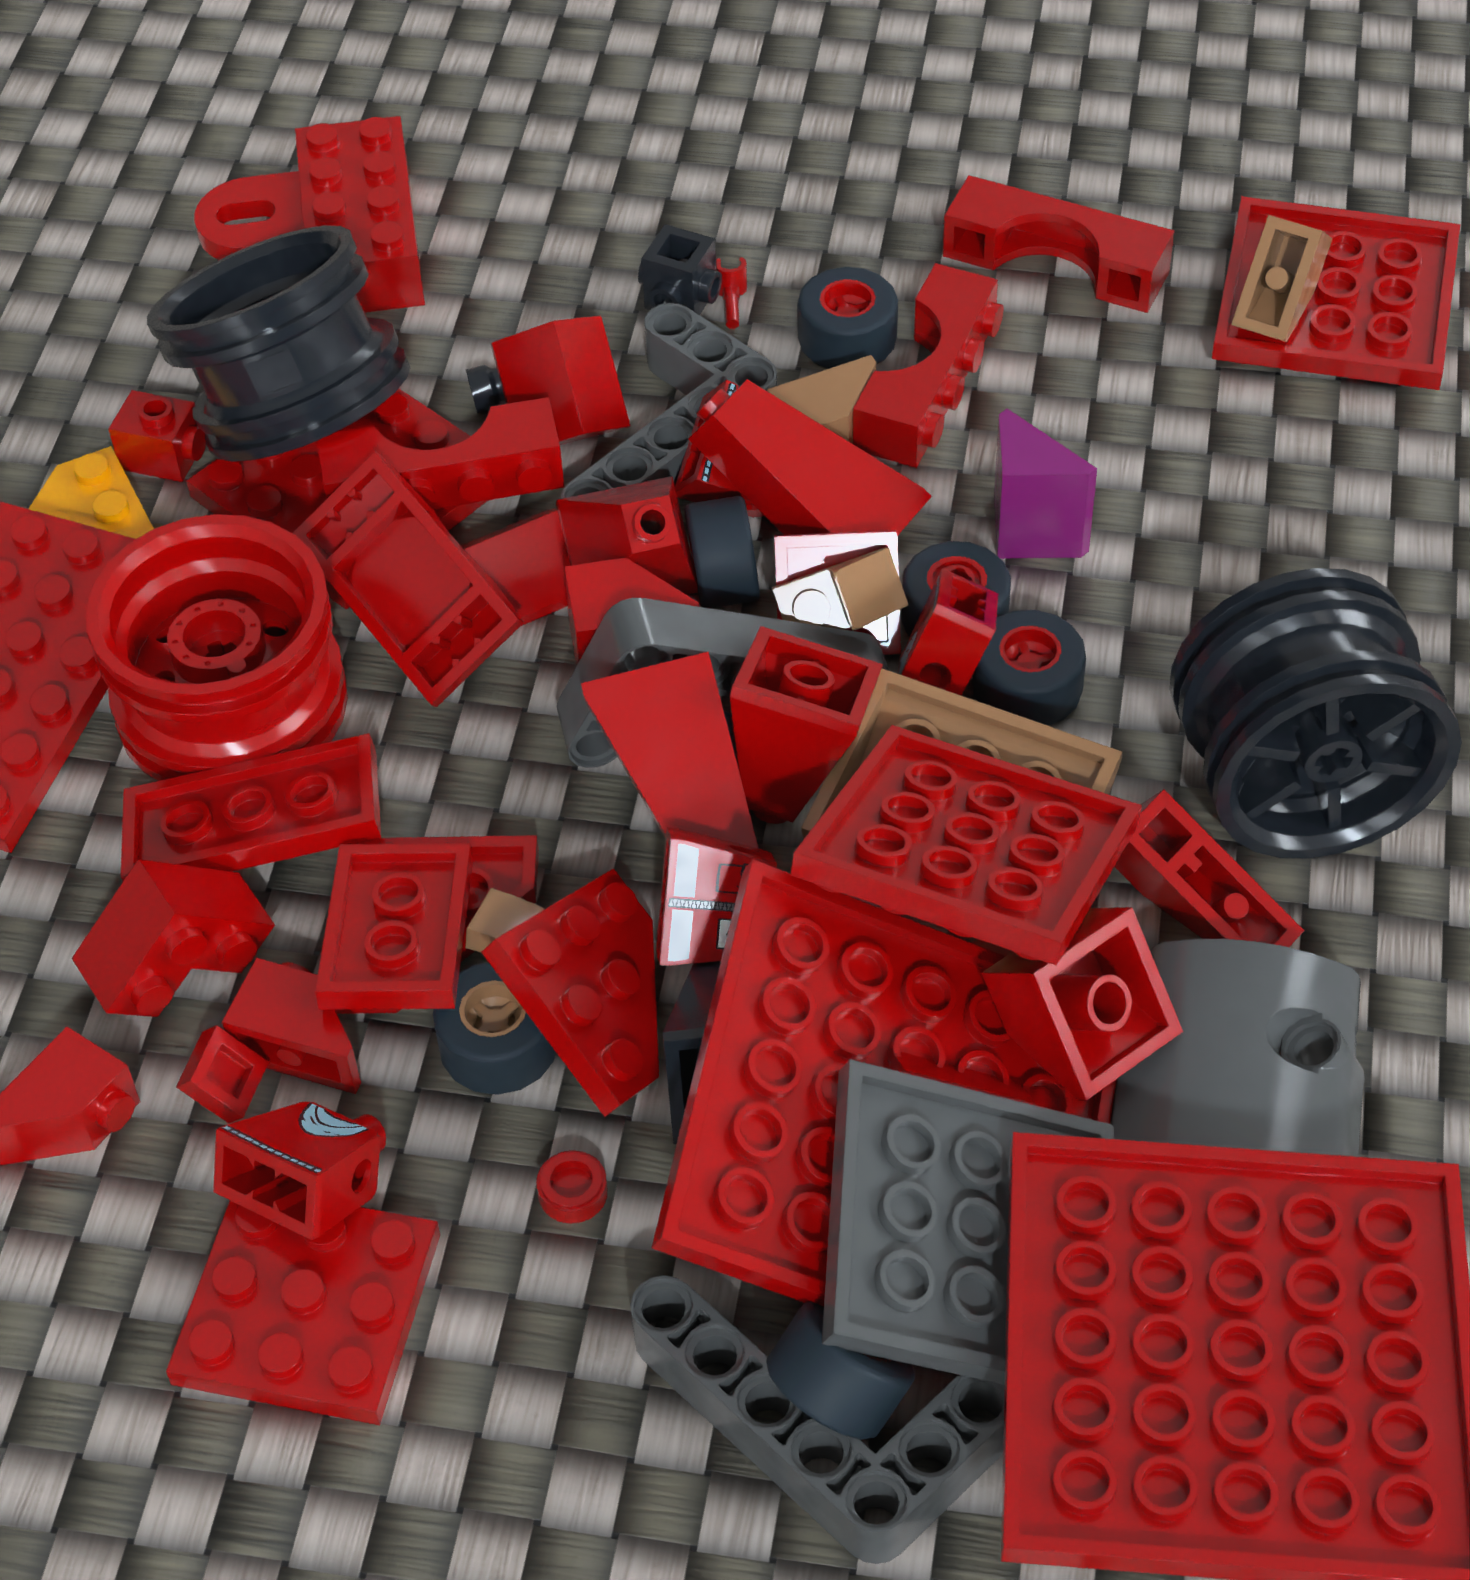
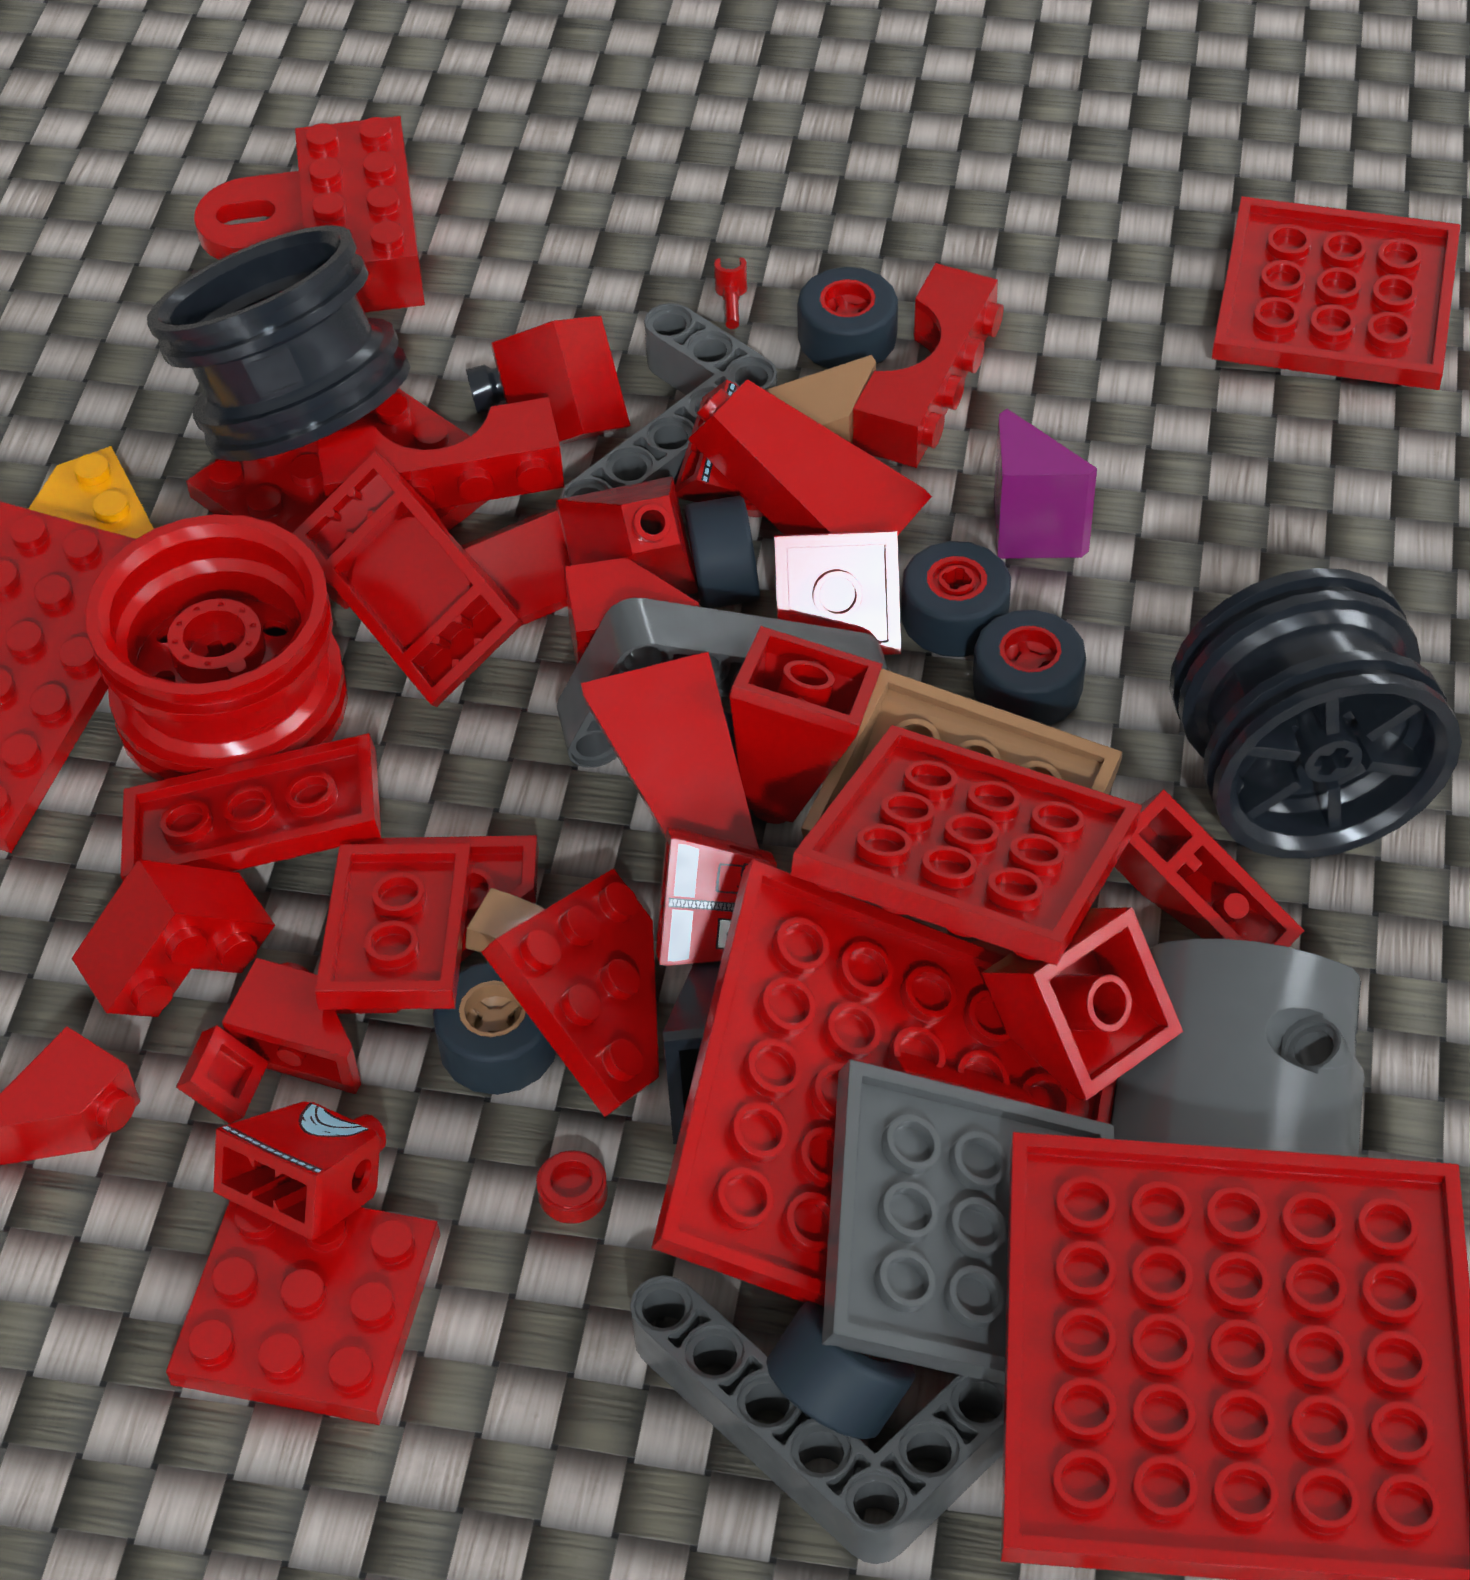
(156, 436): red brick -> none
(680, 270): black brick -> none
(845, 593): medium nougat slope -> none
(950, 633): red torso -> none
(1001, 222): red arch -> none
(1281, 278): medium nougat slope -> none

